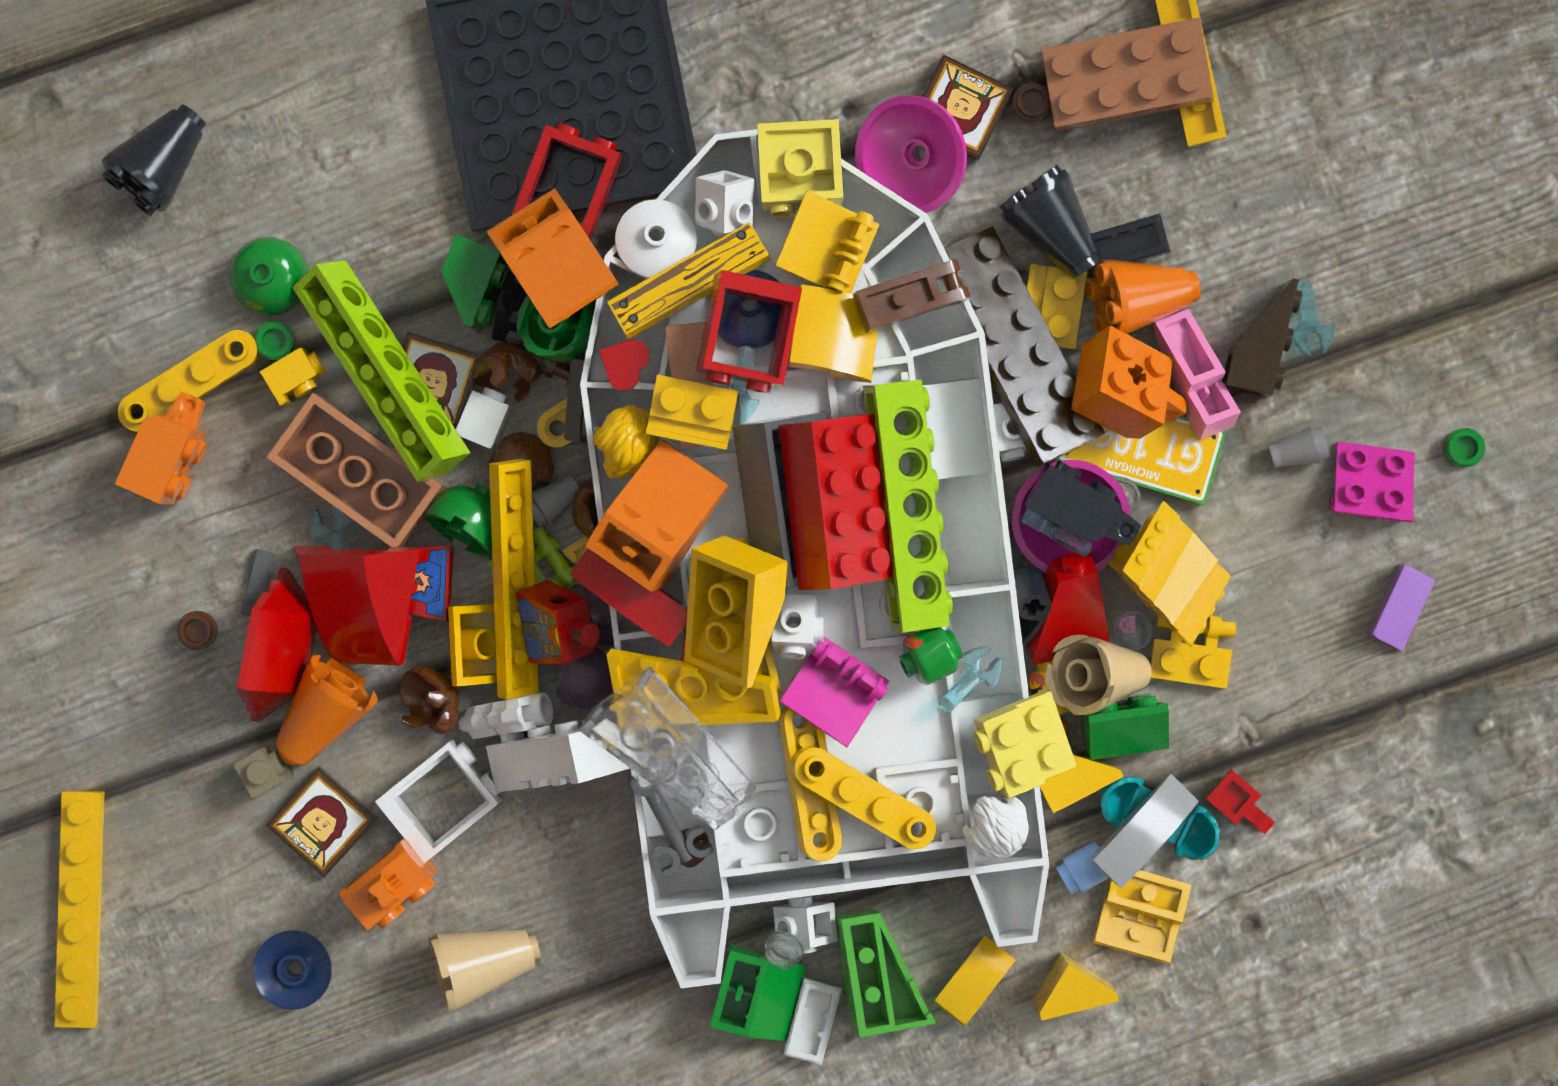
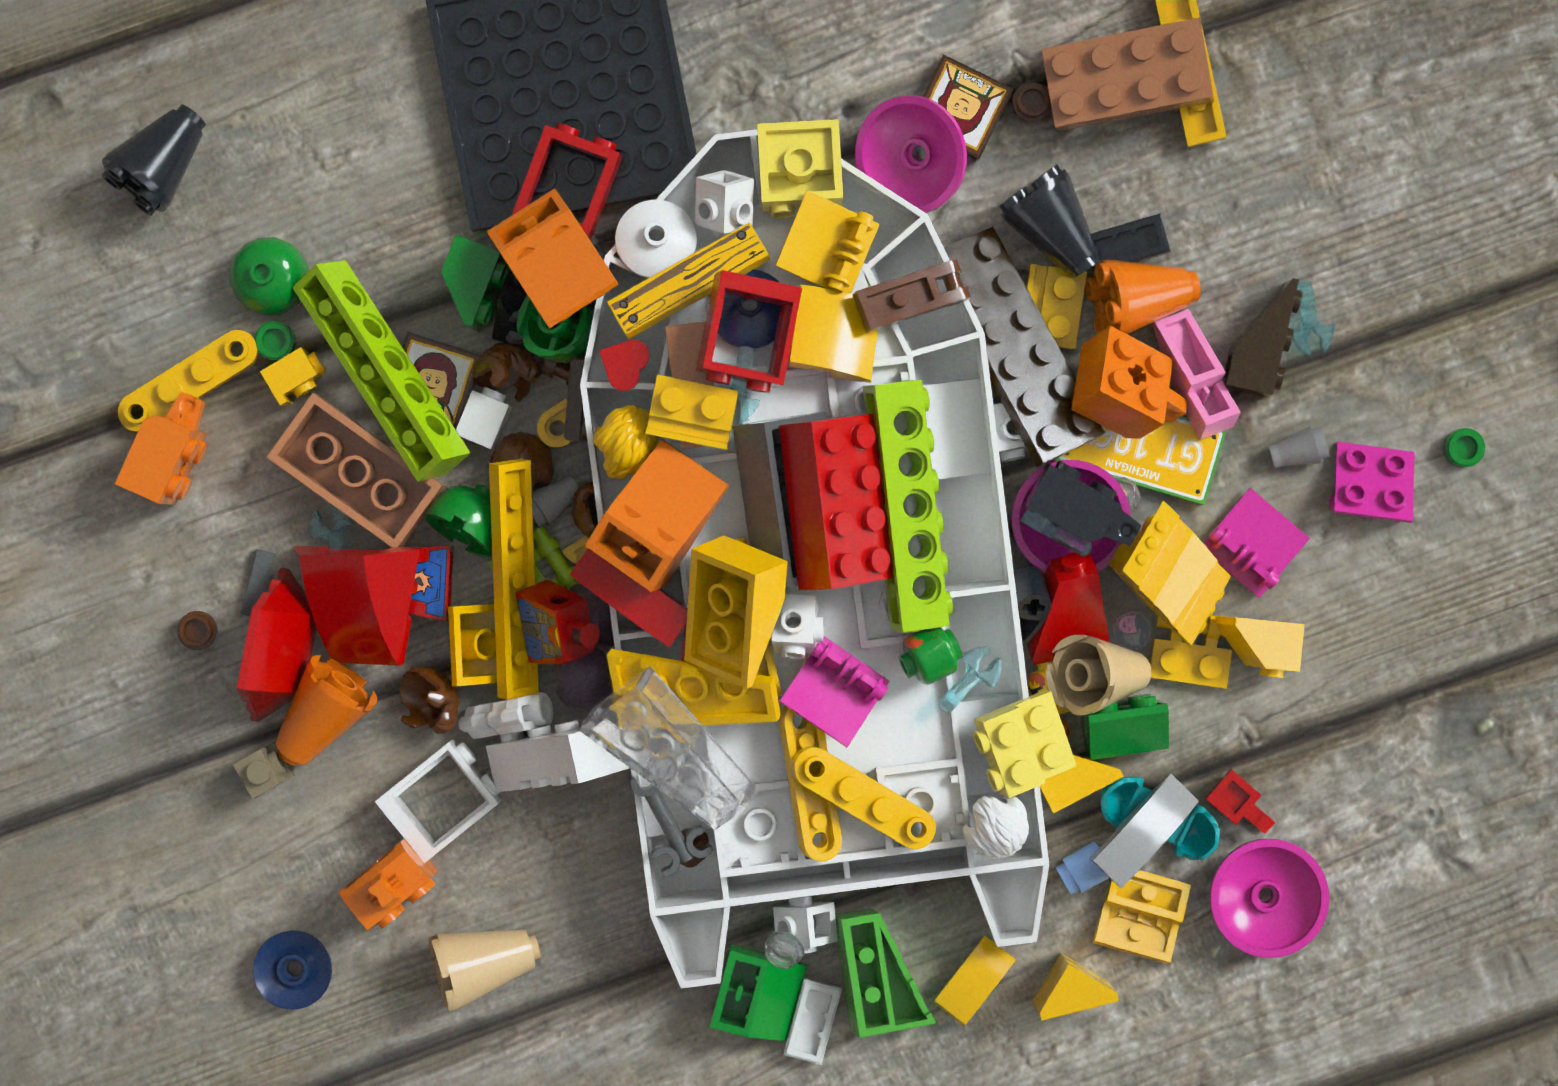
(79, 909): yellow plate -> none
(321, 821): tile -> none
(1255, 543): none -> dark pink hinge
(1264, 643): none -> yellow slope
(1296, 902): none -> dark pink dish
(1400, 606): medium lavender slope -> none

